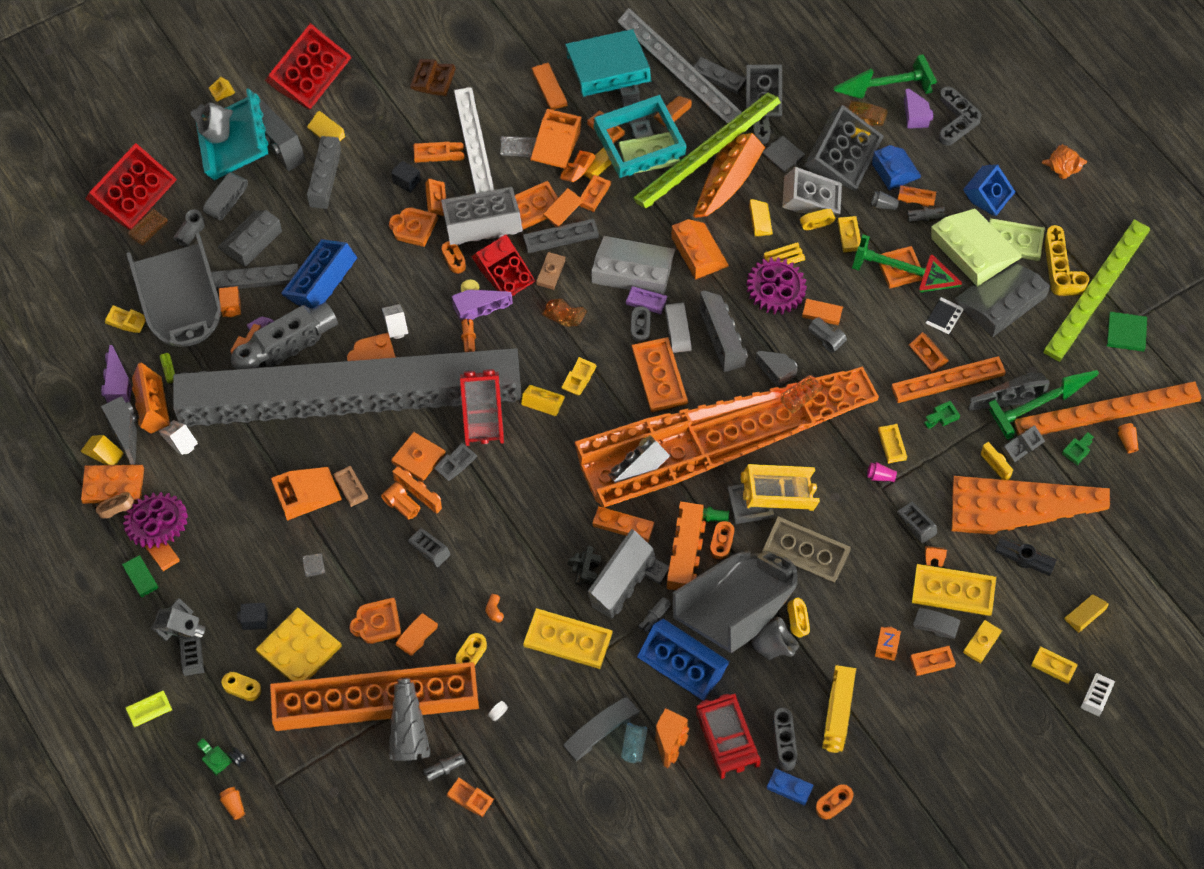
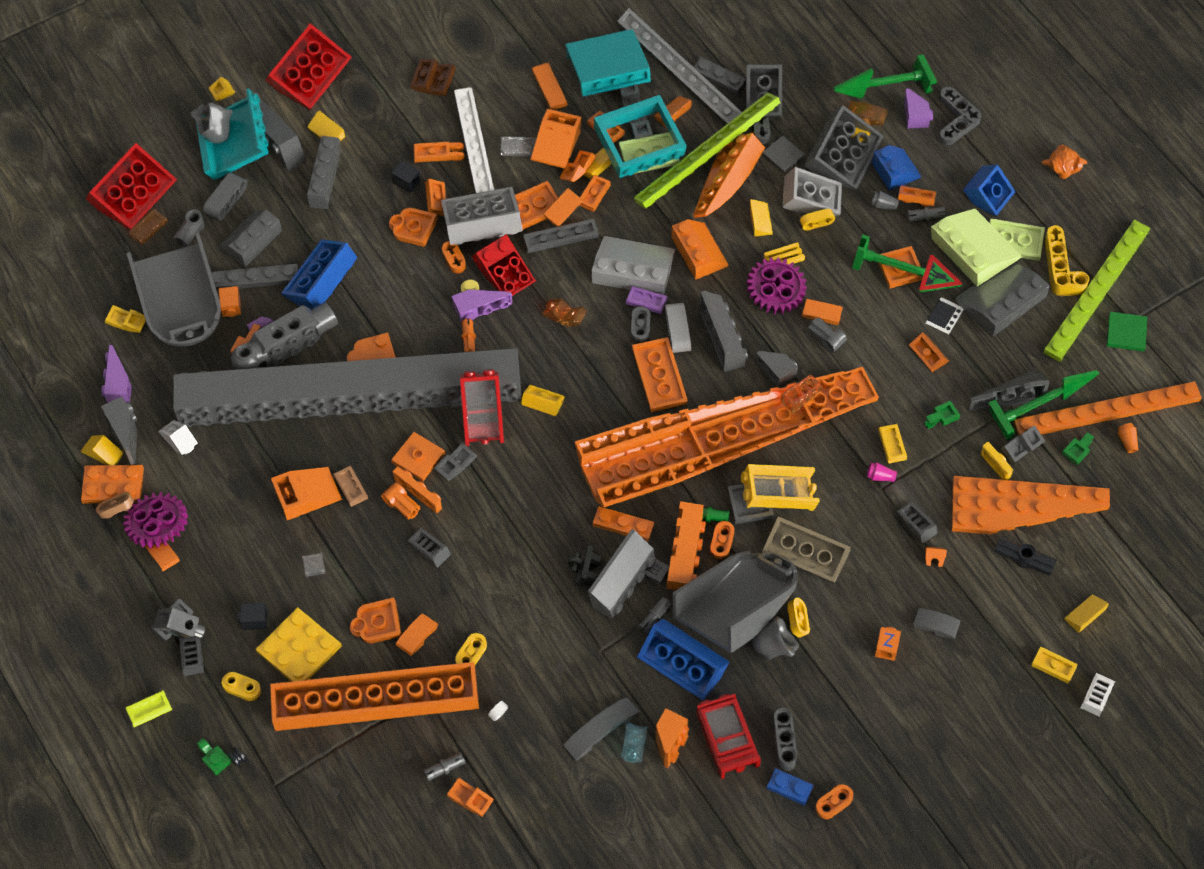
(140, 576): green tile -> none
(150, 399): orange slope -> none
(167, 367): lime piece -> none
(232, 802): orange cone -> none
(395, 321): white slope -> none
(407, 724): dark grey cone -> none
(492, 609): orange arm -> none
(551, 271): medium nougat plate -> none
(568, 638): yellow plate -> none
(579, 377): yellow slope -> none
(642, 459): slope -> none
(839, 709): yellow door -> none
(849, 233): yellow plate -> none
(932, 660): orange plate -> none
(948, 379): orange plate -> none
(954, 589): yellow plate -> none
(982, 641): yellow plate -> none

